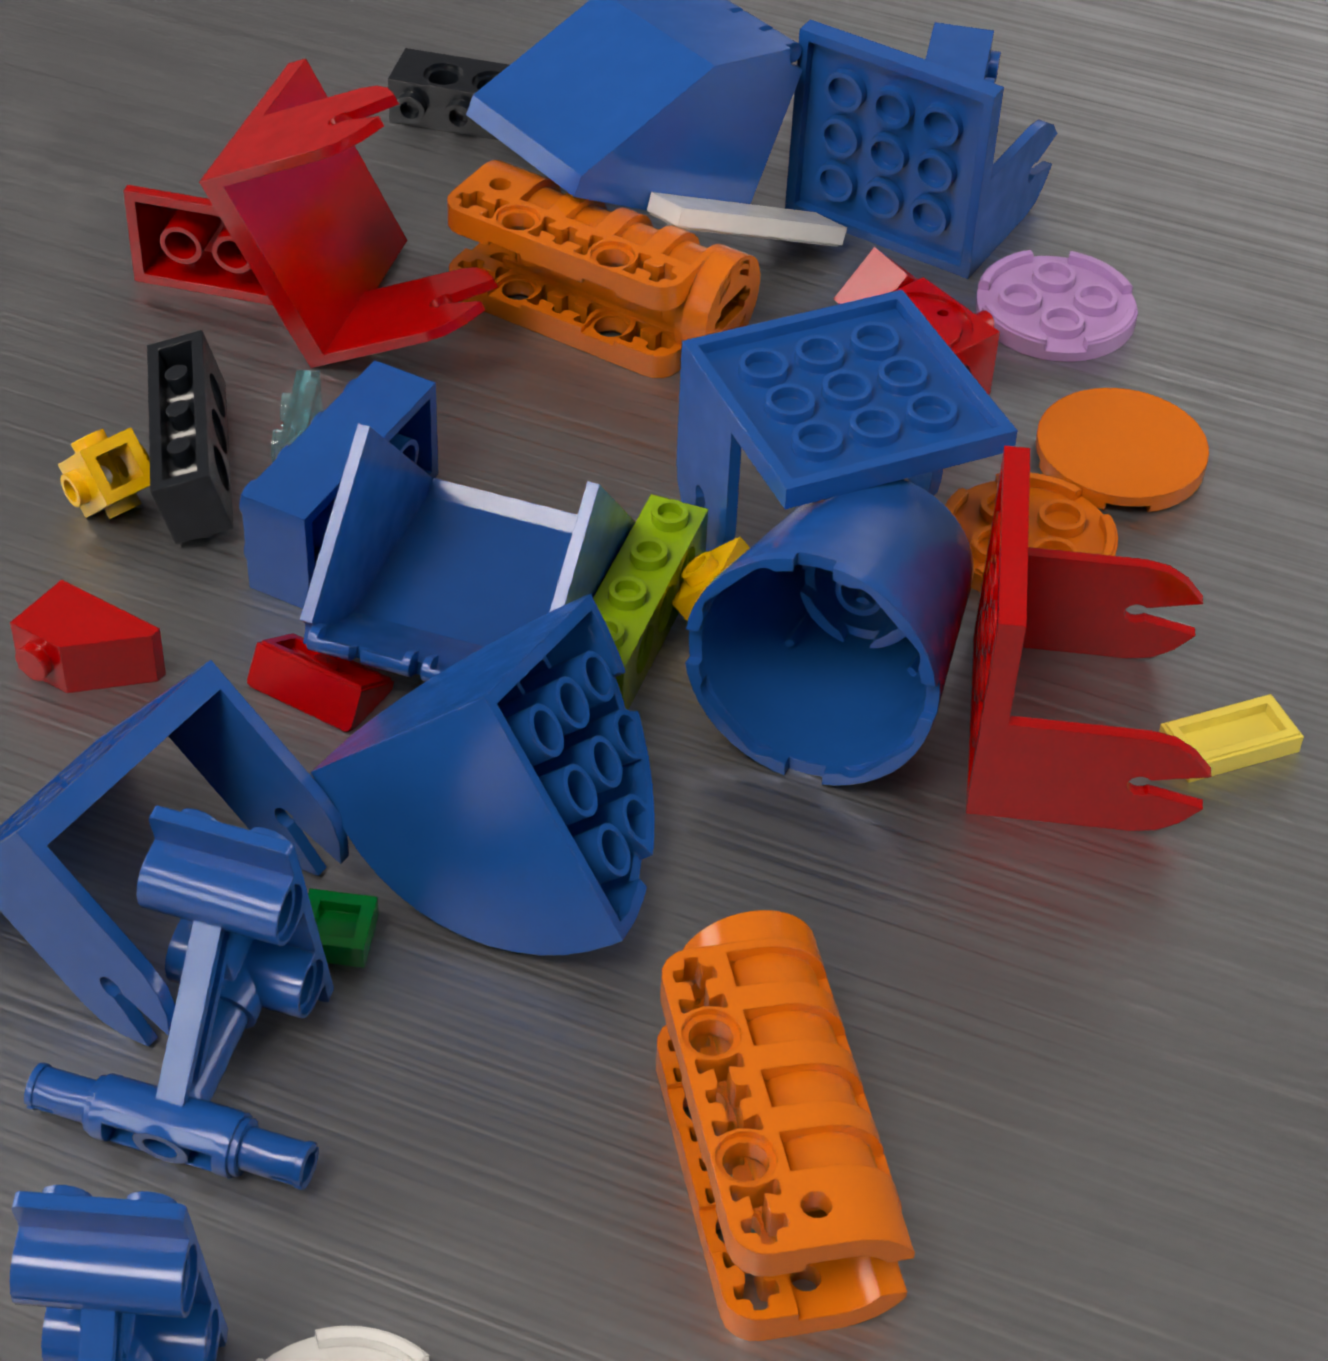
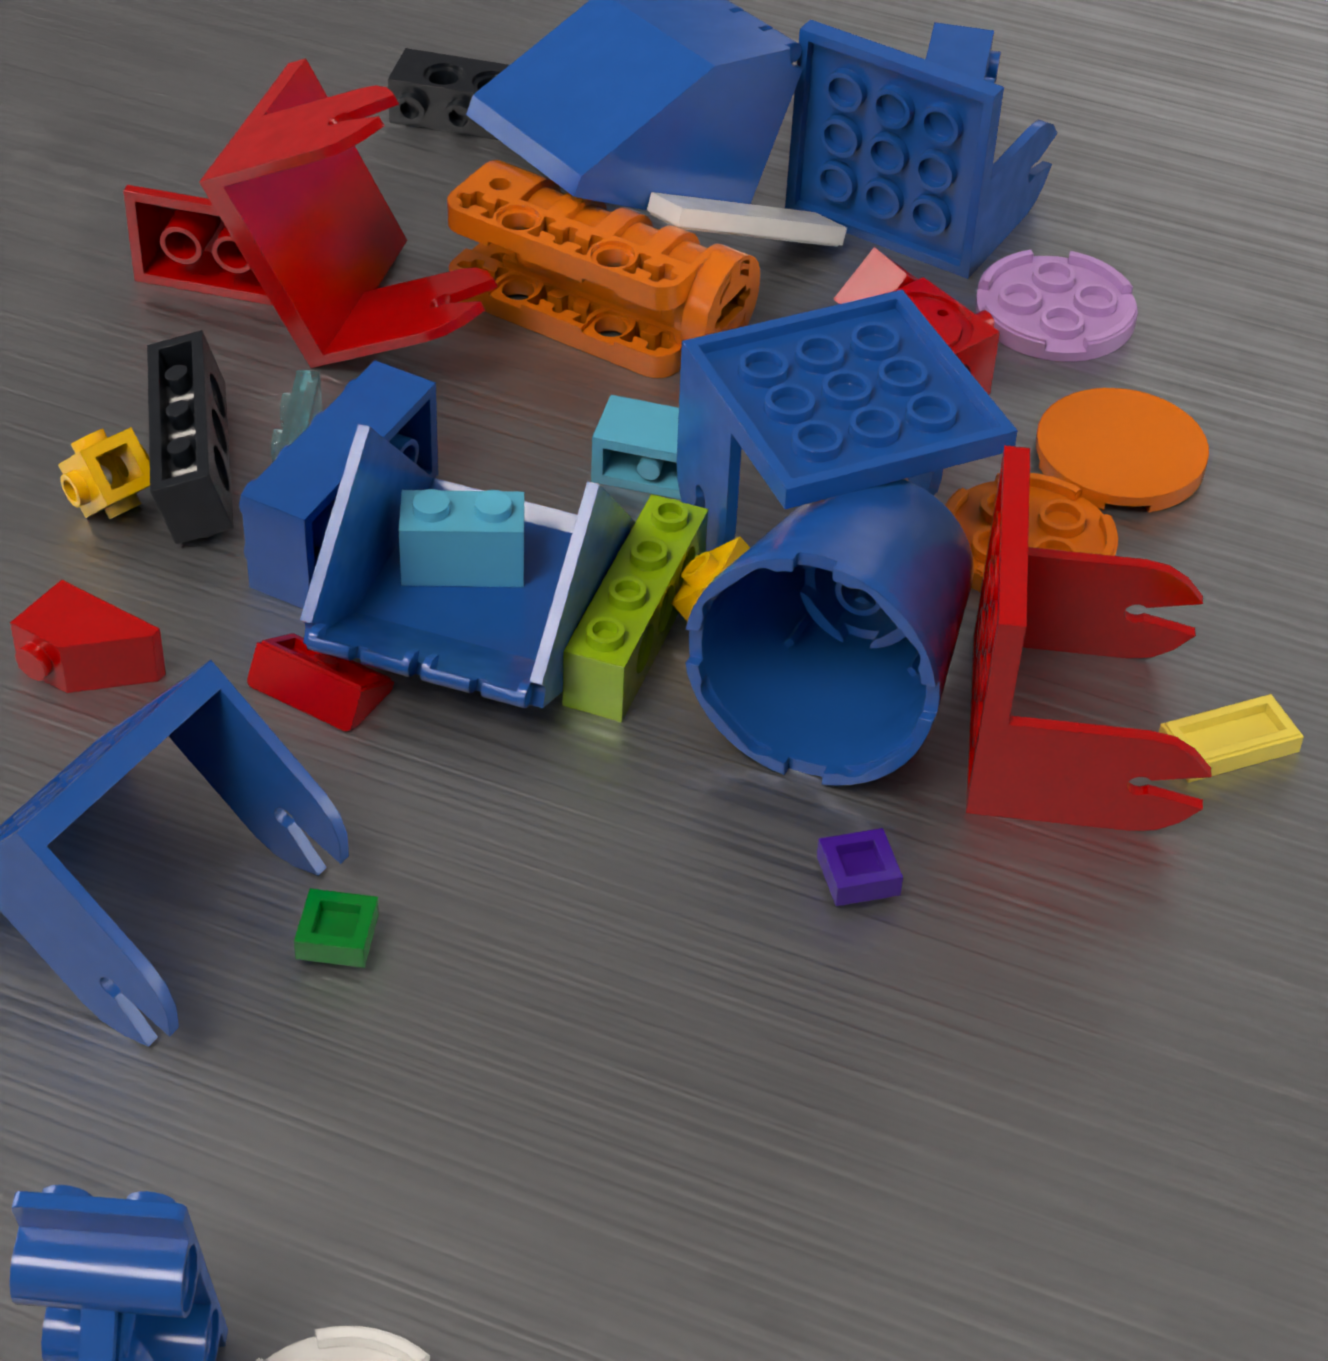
(238, 948): blue plate -> none
(462, 538): none -> medium azure brick
(509, 791): blue brick -> none
(636, 447): none -> medium azure brick
(784, 1113): orange piece -> none
(859, 867): none -> dark purple plate

